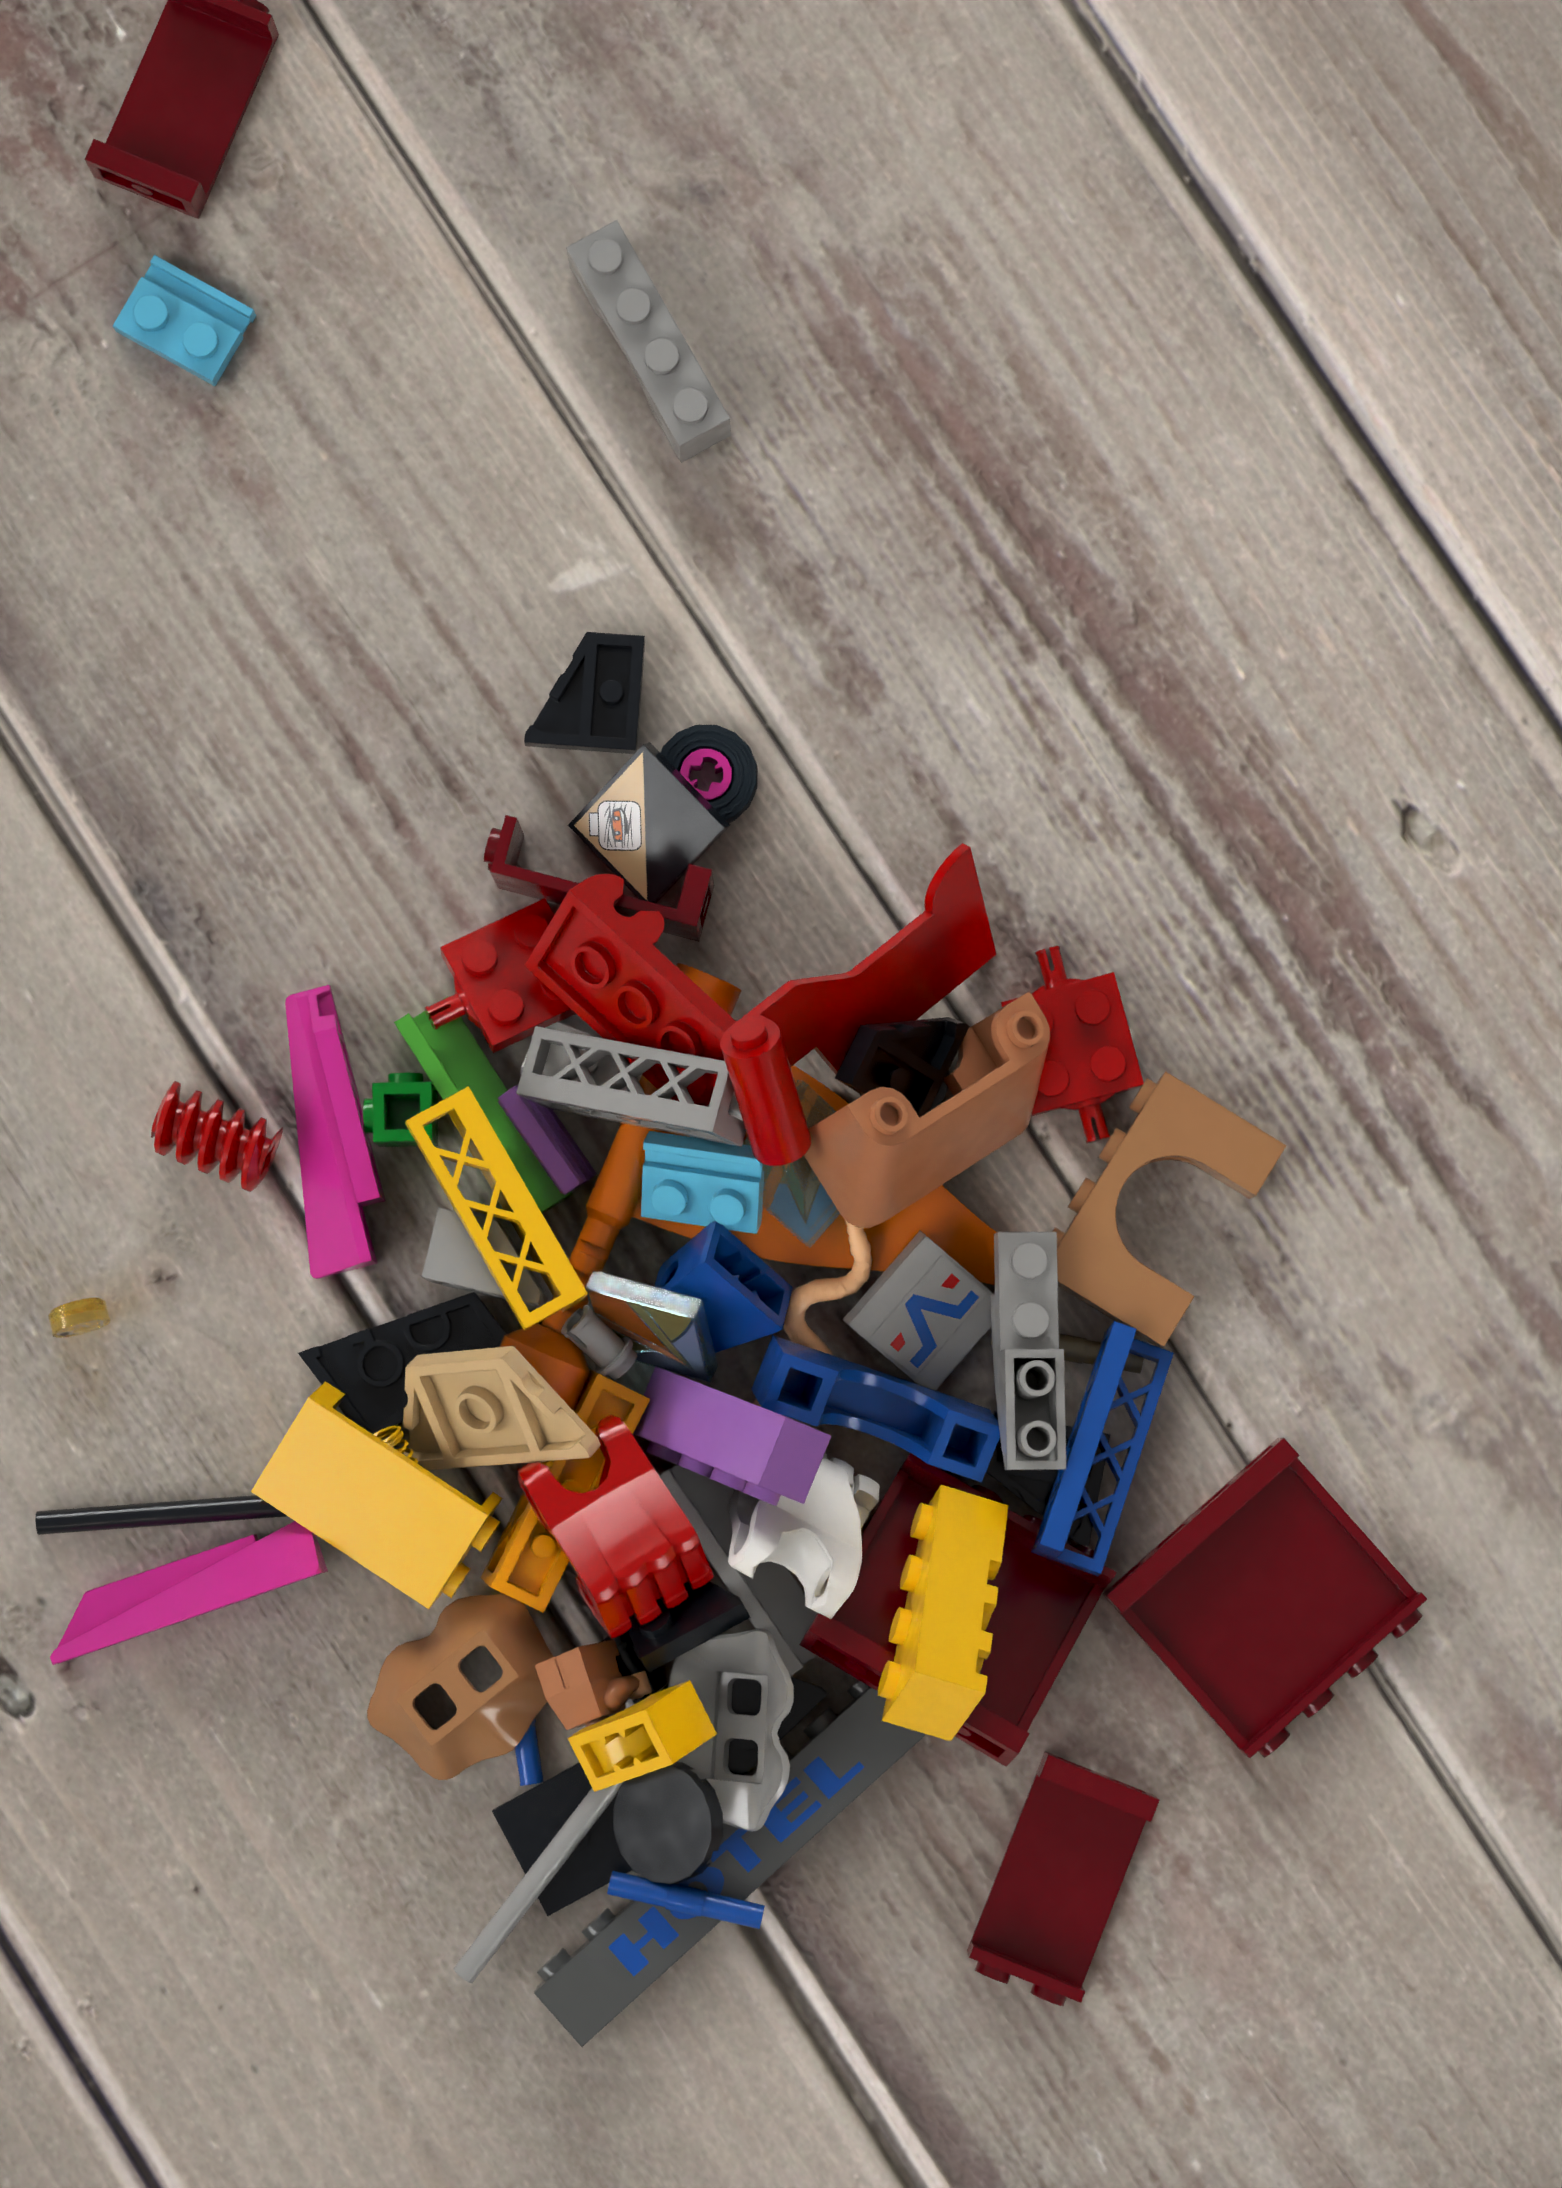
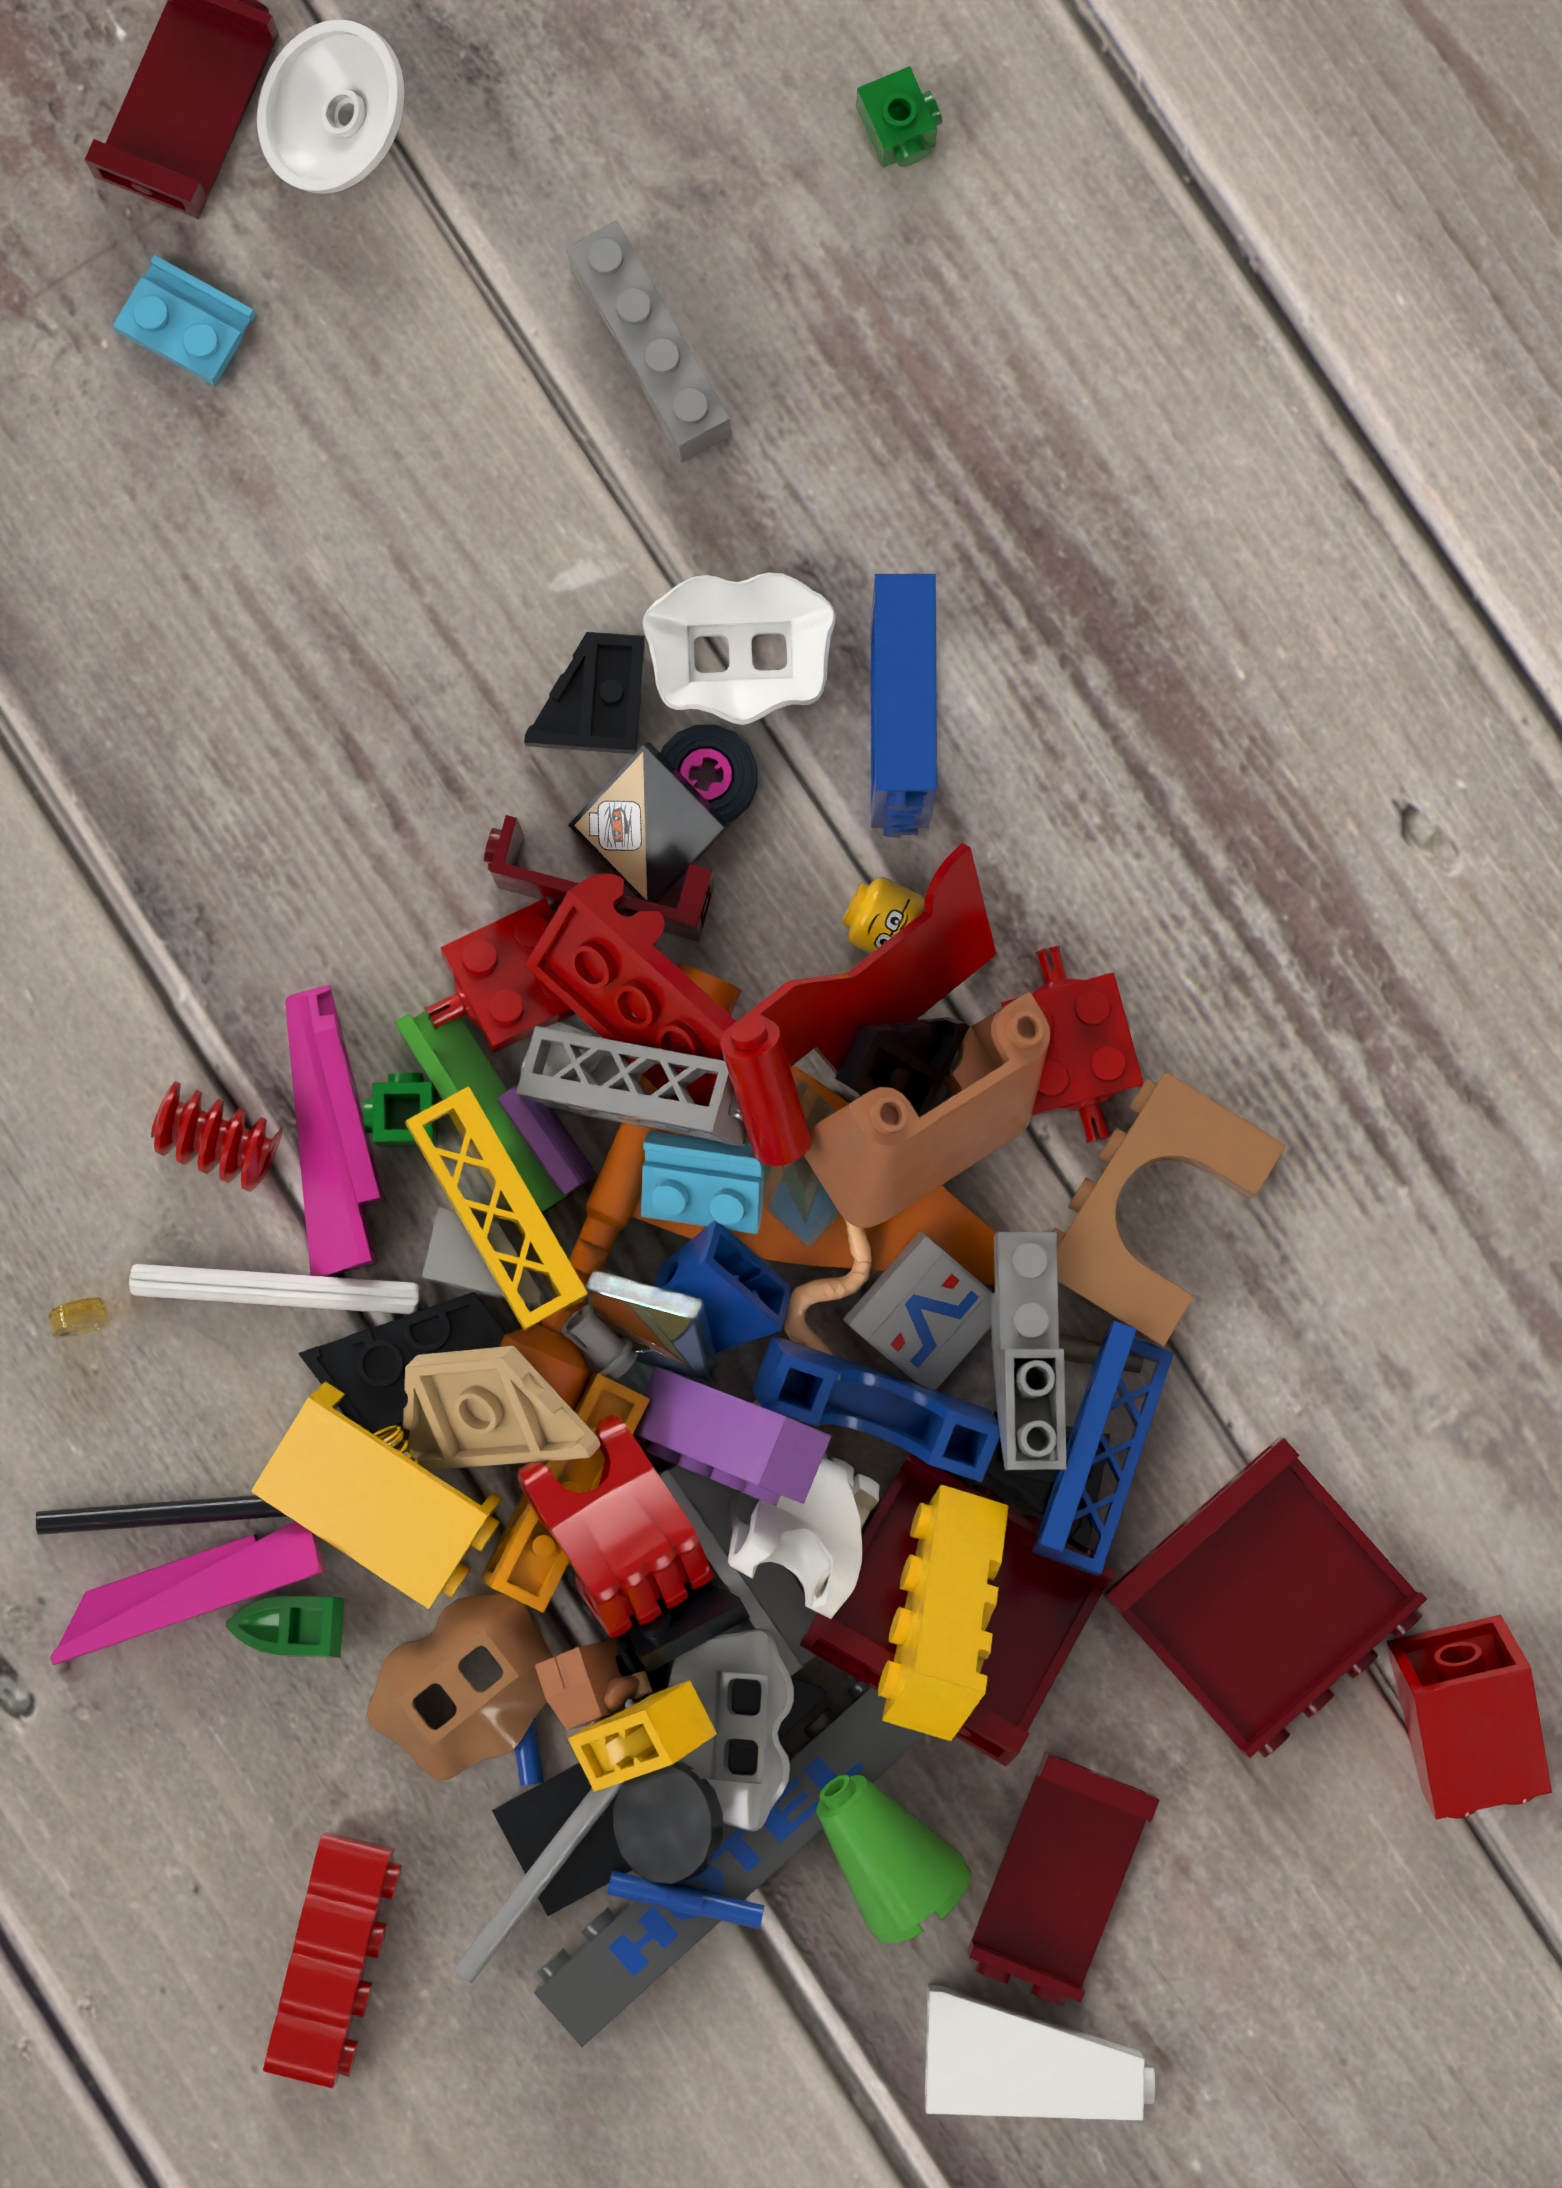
(274, 1289): none -> white axle
(291, 1626): none -> green plate
(330, 106): none -> white dish
(330, 1960): none -> red brick
(739, 613): none -> white piece
(880, 913): none -> yellow head
(889, 1859): none -> bright green cone
(899, 118): none -> green brick
(903, 703): none -> blue window
(1023, 2066): none -> white slope
(1471, 1717): none -> red slope

